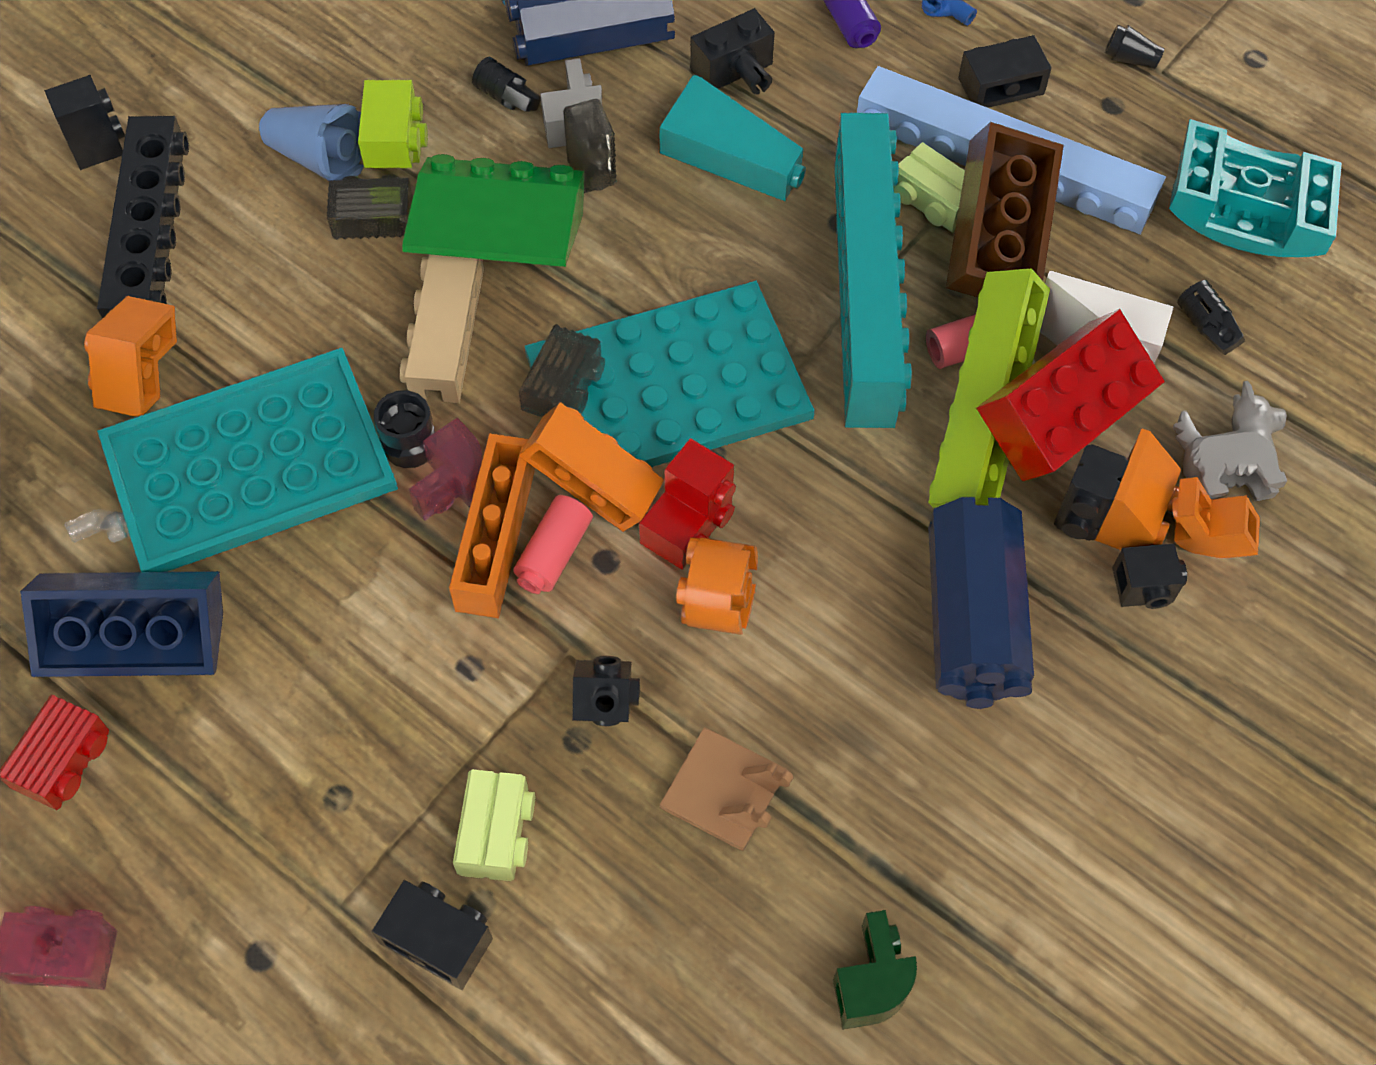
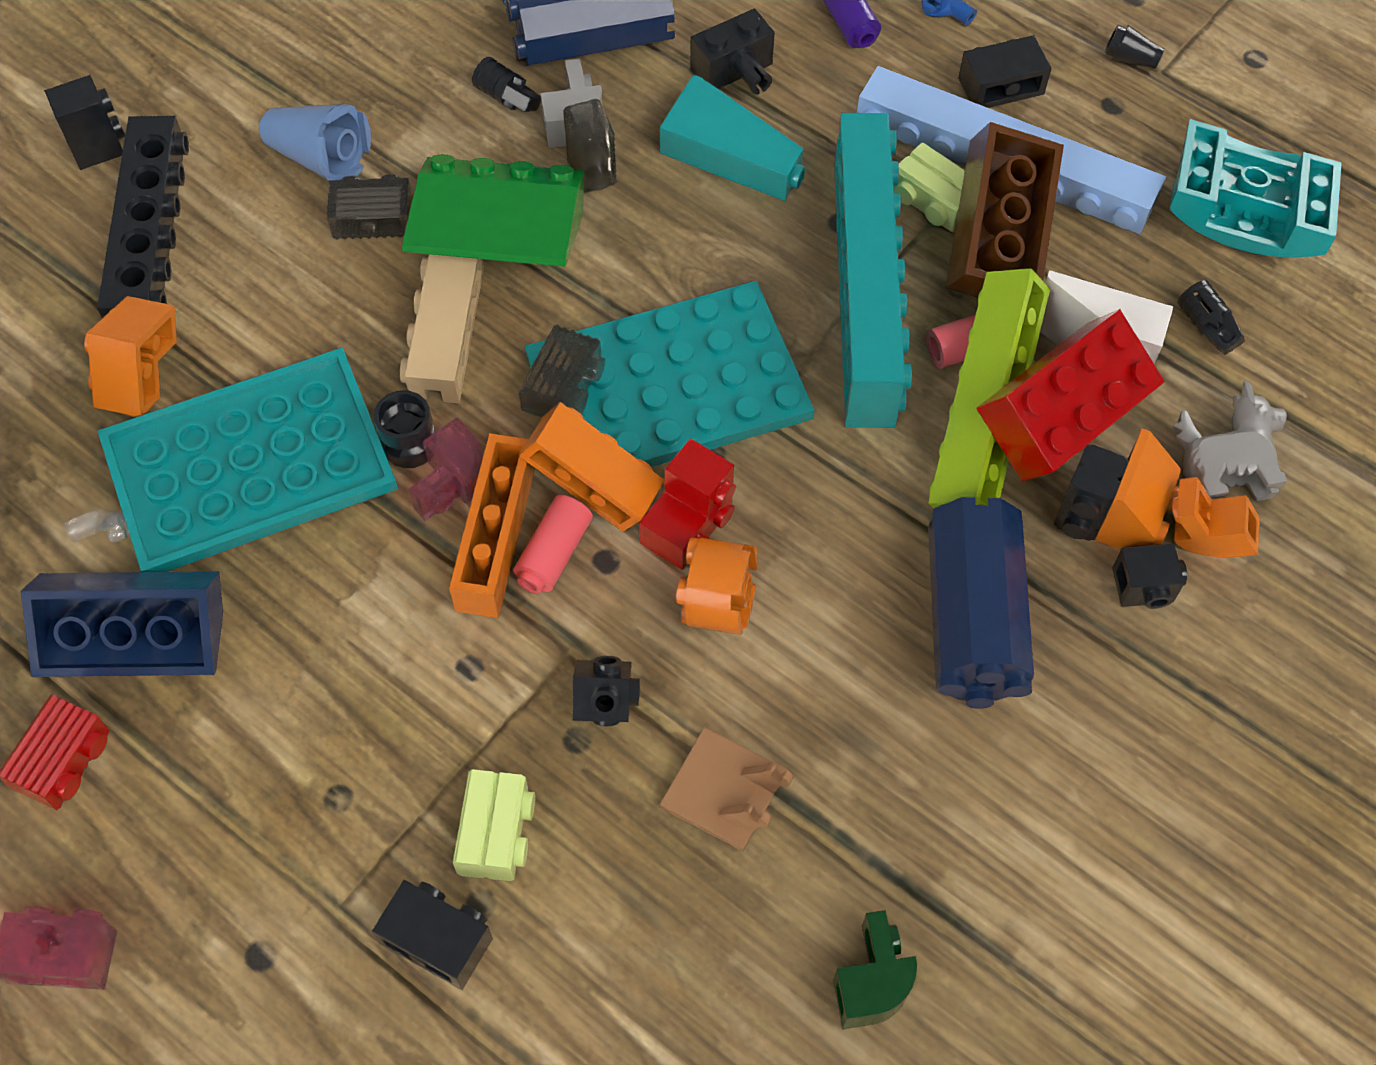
(391, 125): lime brick -> none

